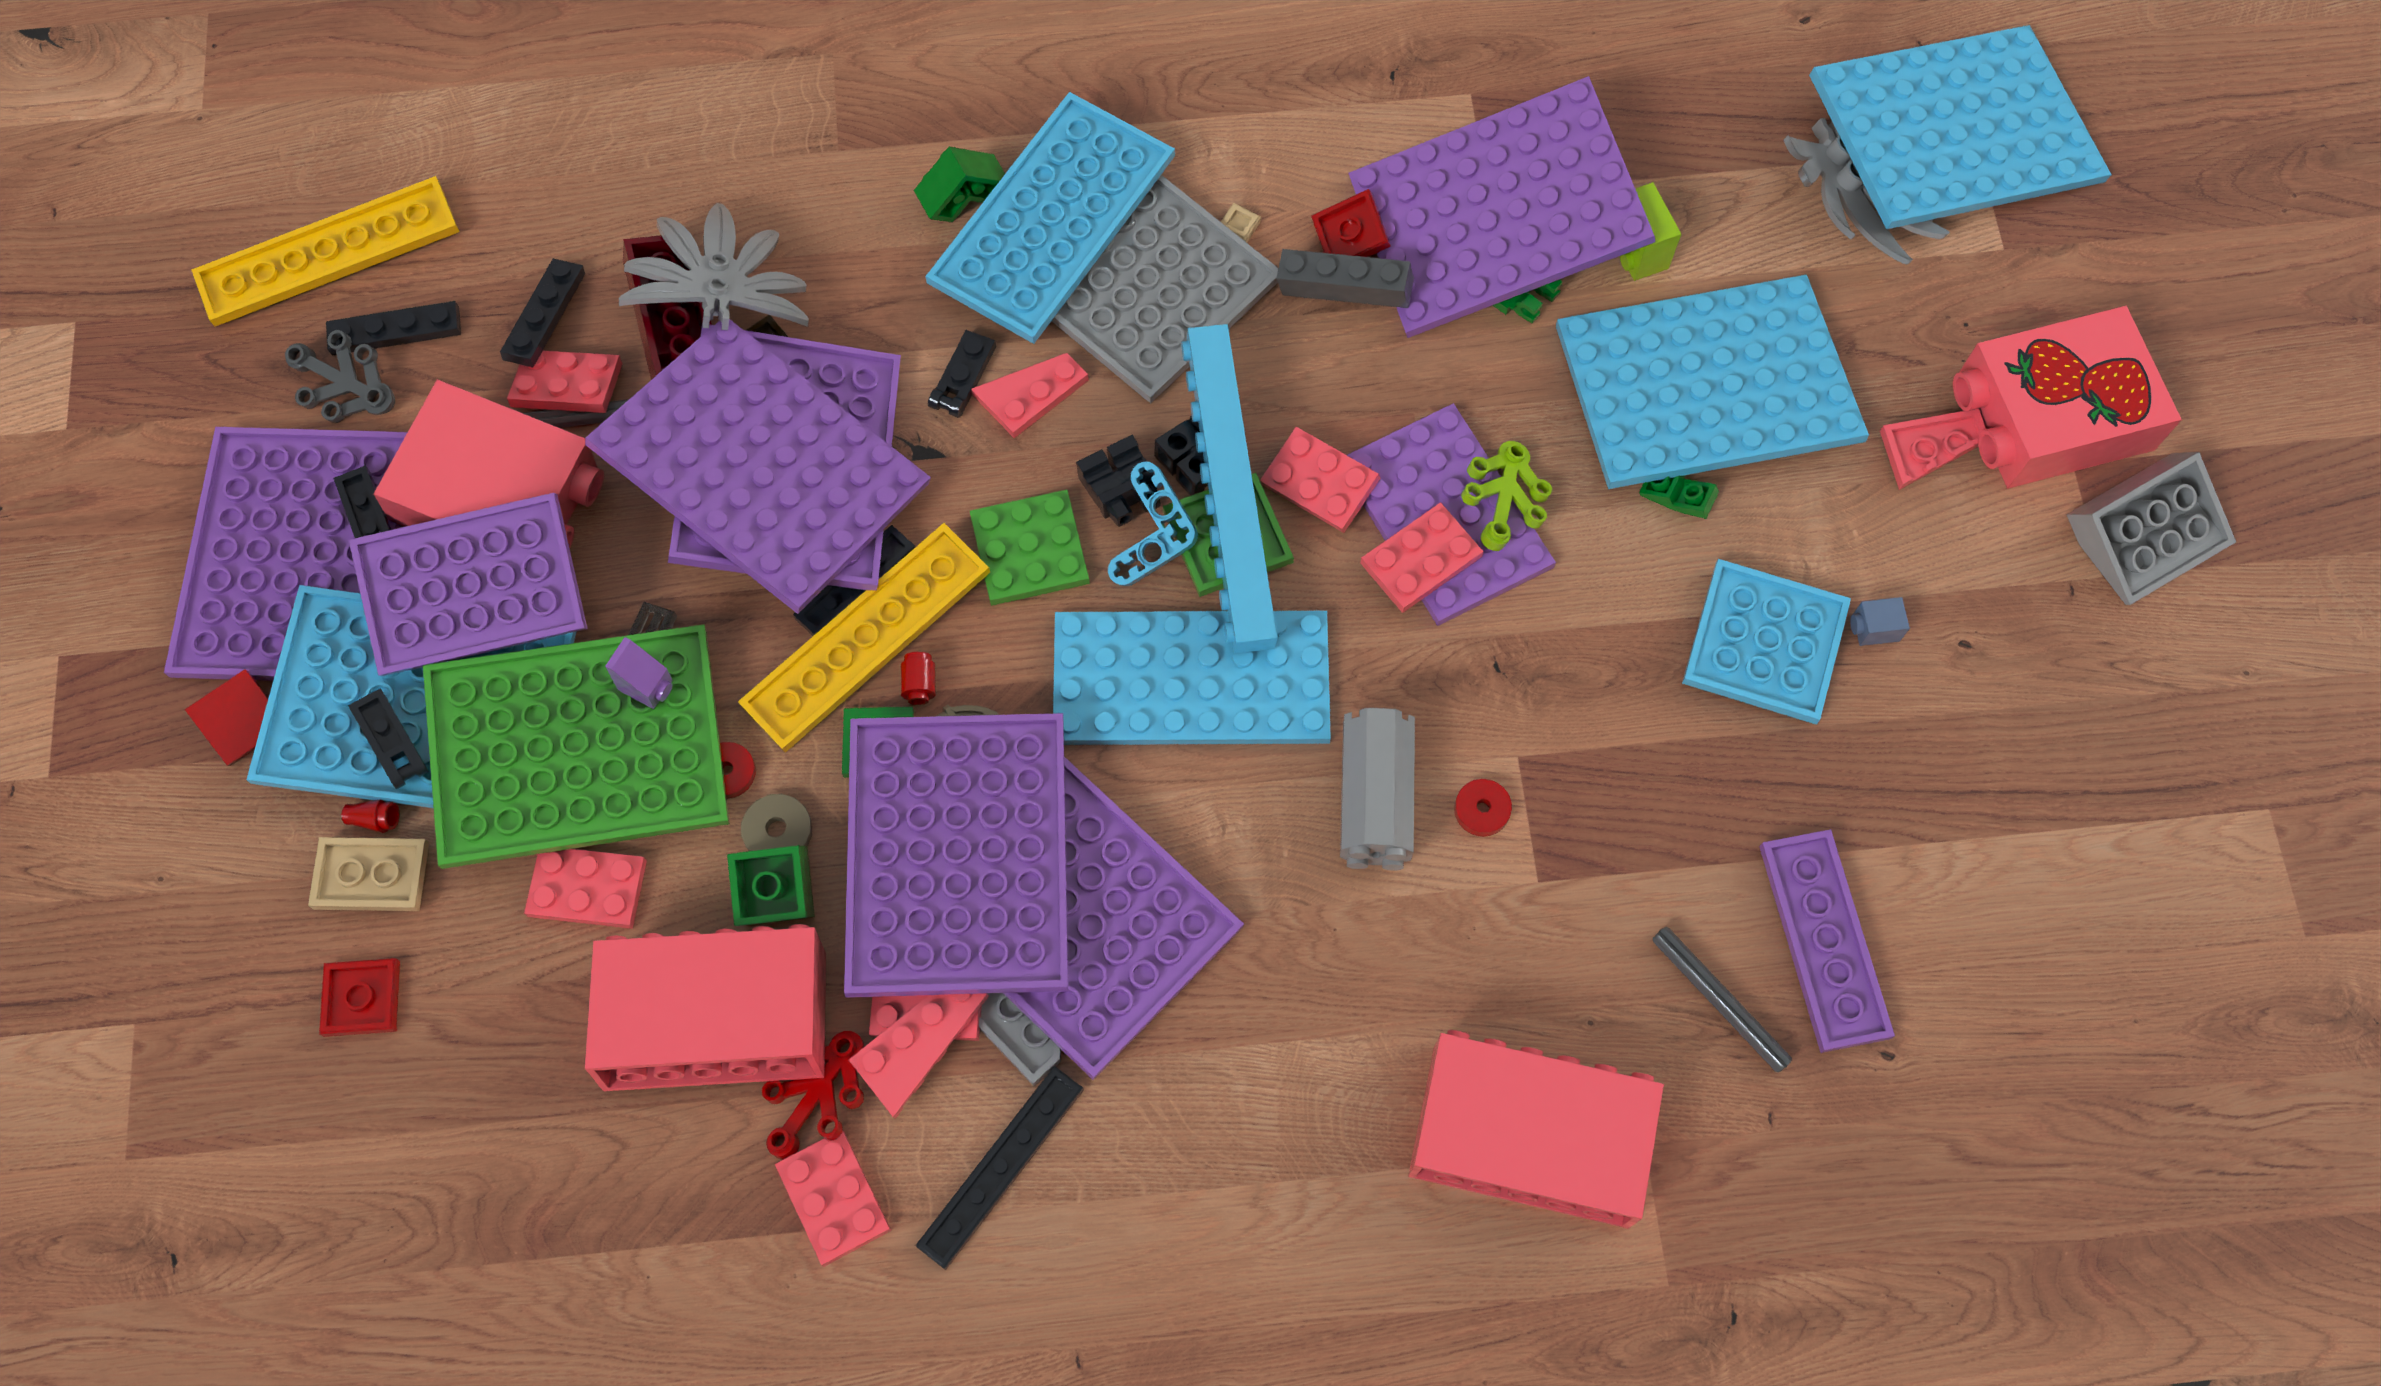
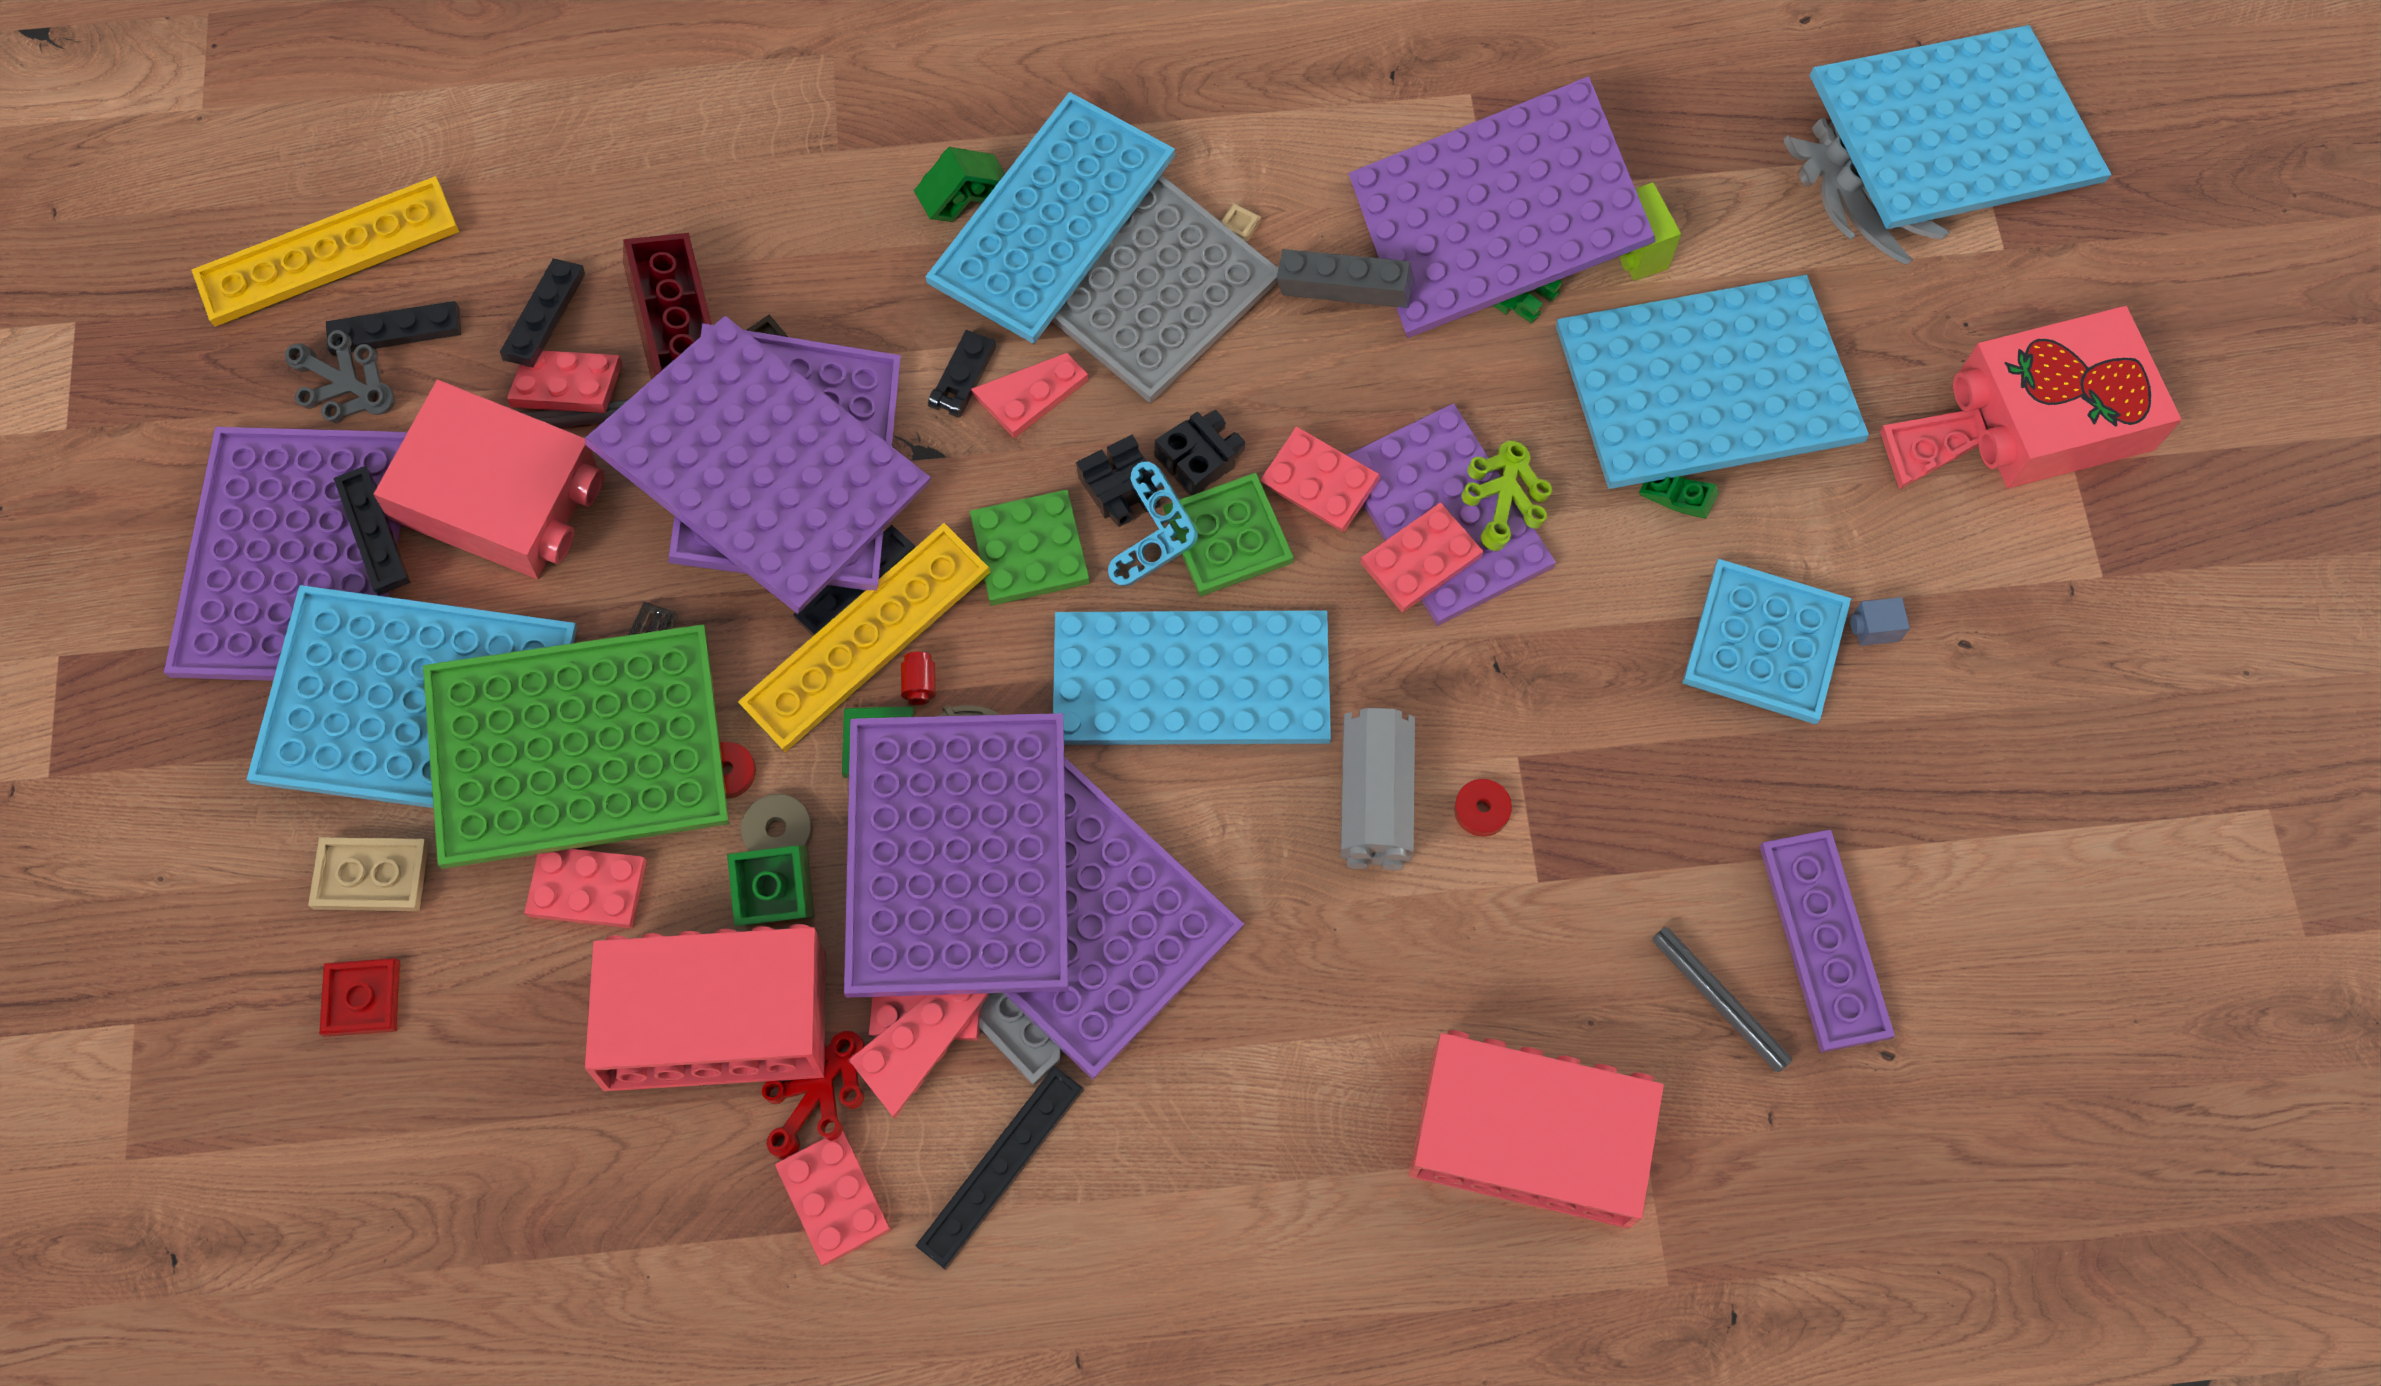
(231, 716): red tile -> none
(372, 815): red cone -> none
(387, 737): black plate -> none
(467, 584): medium lavender plate -> none
(639, 674): medium lavender slope -> none
(716, 276): light grey plant -> none
(1230, 490): medium azure brick -> none
(1352, 227): red tile -> none
(2153, 526): light grey slope -> none

